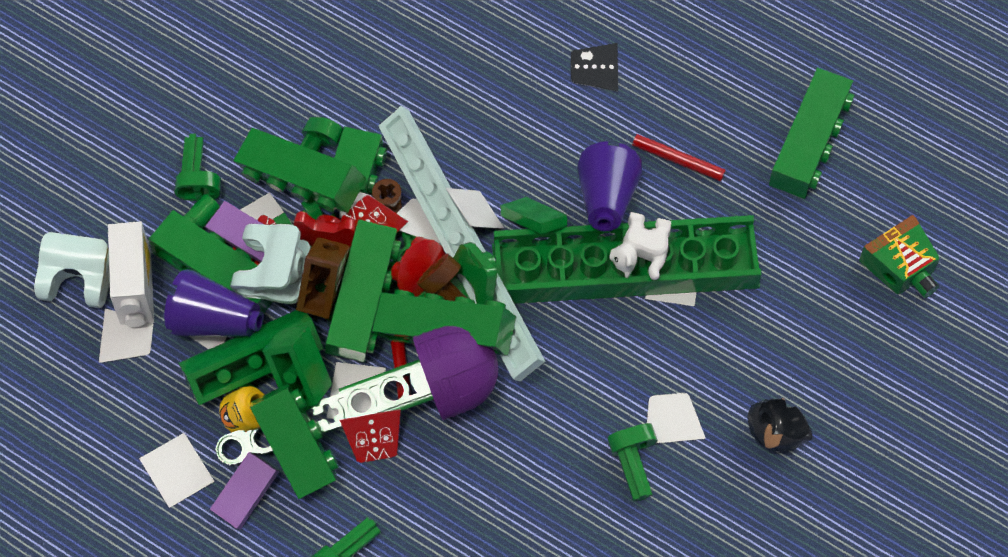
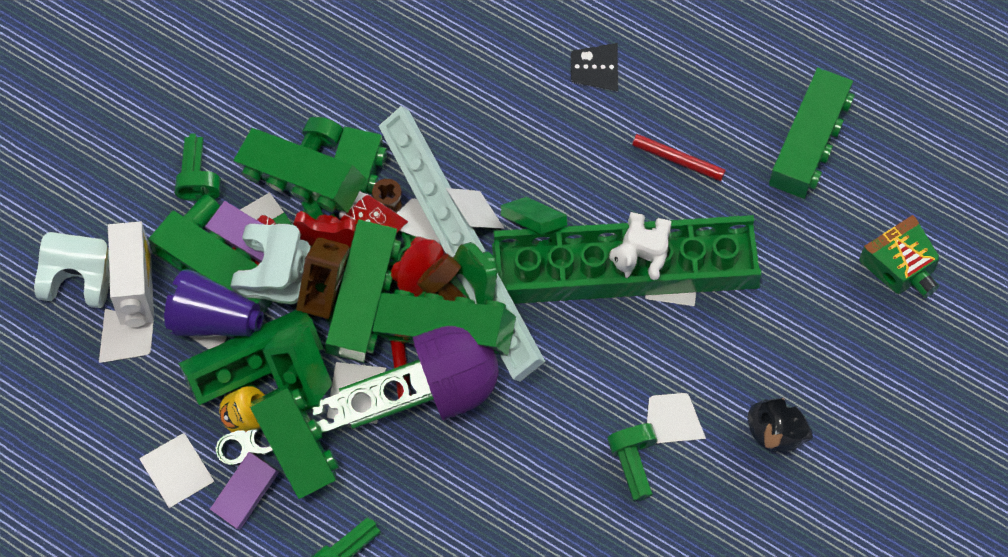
(373, 435): red sticker -> none
(608, 182): dark purple cone -> none

